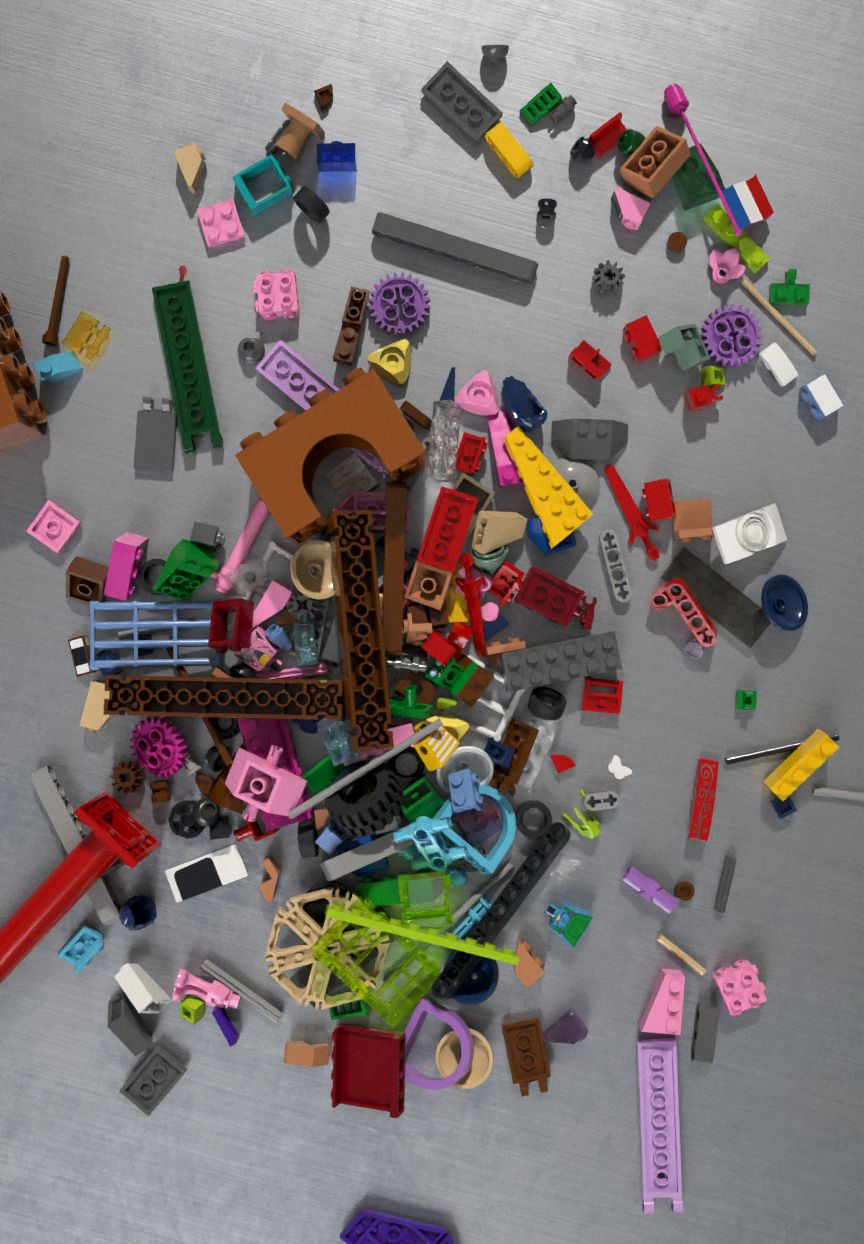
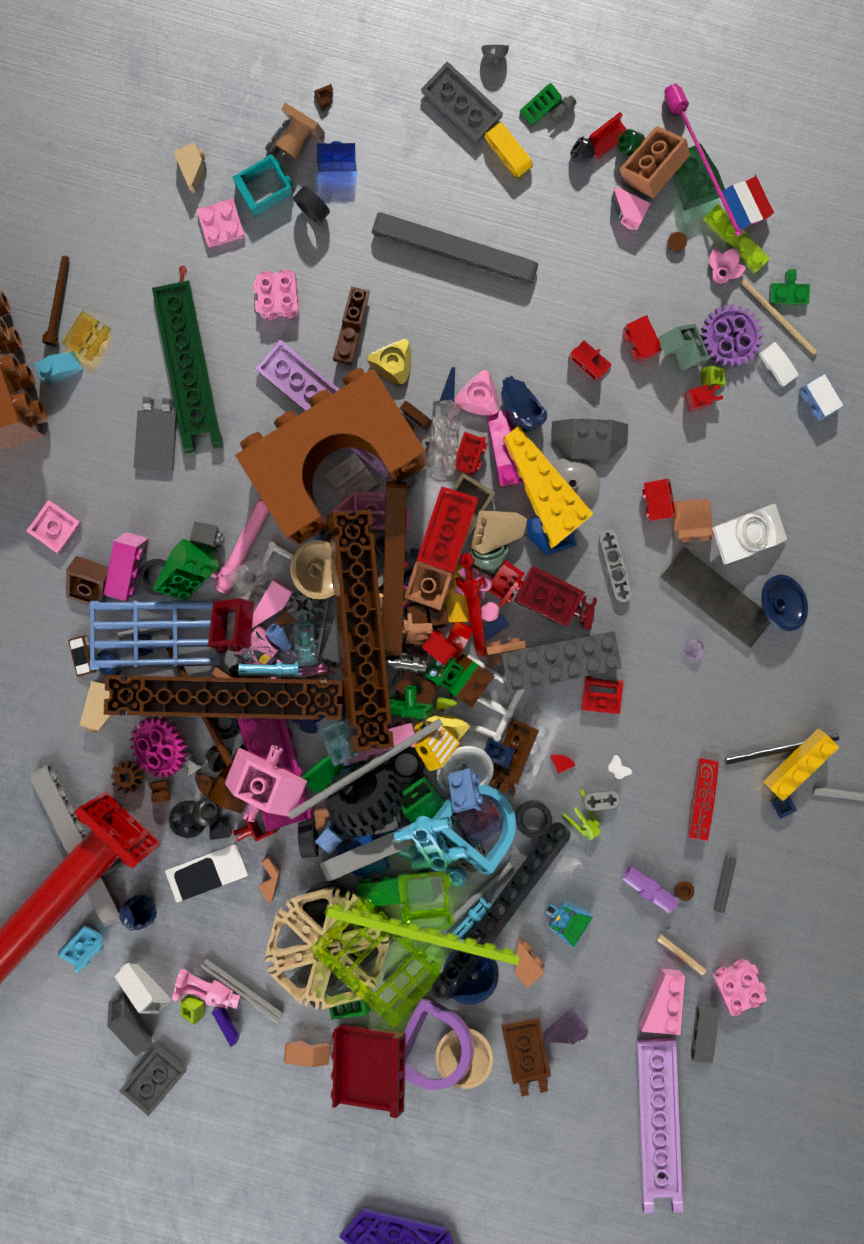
(251, 350): dark grey piece -> none
(279, 670): none -> medium azure pin
(382, 306): medium lavender gear -> none
(545, 711): black tyre -> none
(547, 209): black wheel -> none
(613, 272): dark grey gear -> none
(636, 521): red sword -> none
(688, 614): red beam -> none
(745, 699): green tile -> none

